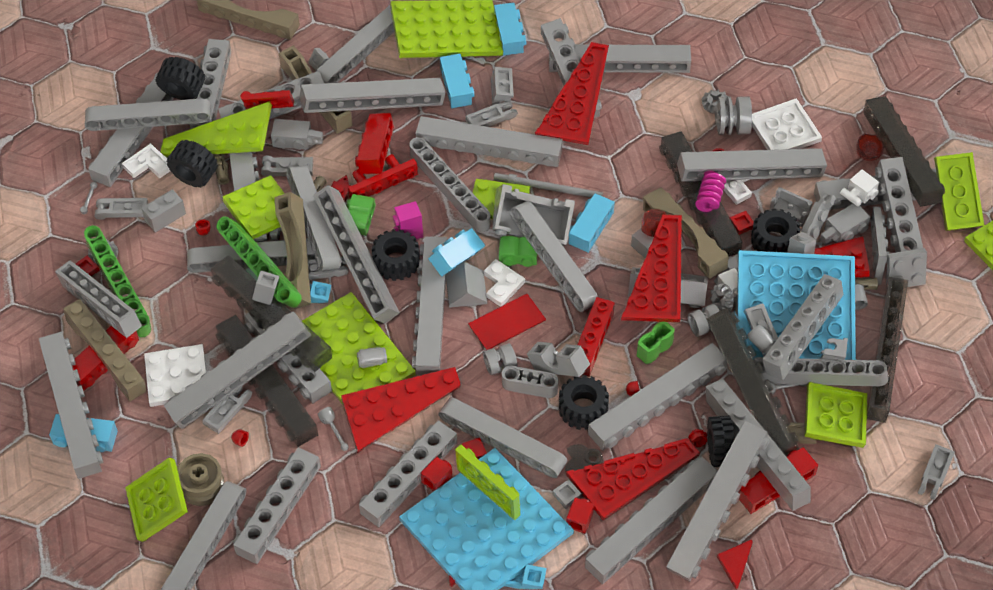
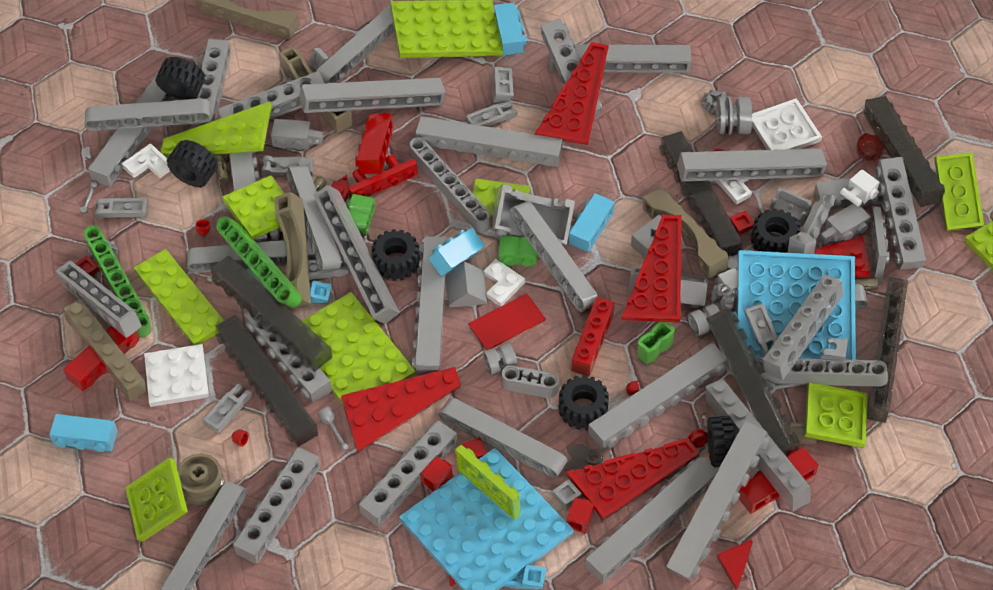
(70, 405): light grey brick -> none
(163, 210): light grey brick -> none
(179, 297): none -> lime plate
(237, 370): light grey brick -> none
(265, 287): light grey panel -> none
(278, 99): red plate -> none
(371, 357): light grey piece -> none
(409, 219): dark pink brick -> none
(456, 80): medium azure brick -> none
(512, 178): light grey bar -> none
(568, 362): light grey arch -> none
(651, 220): clear red hair -> none
(710, 191): dark pink piece -> none
(761, 339): light grey piece -> none
(908, 266): light grey plate -> none
(936, 469): light grey hinge -> none

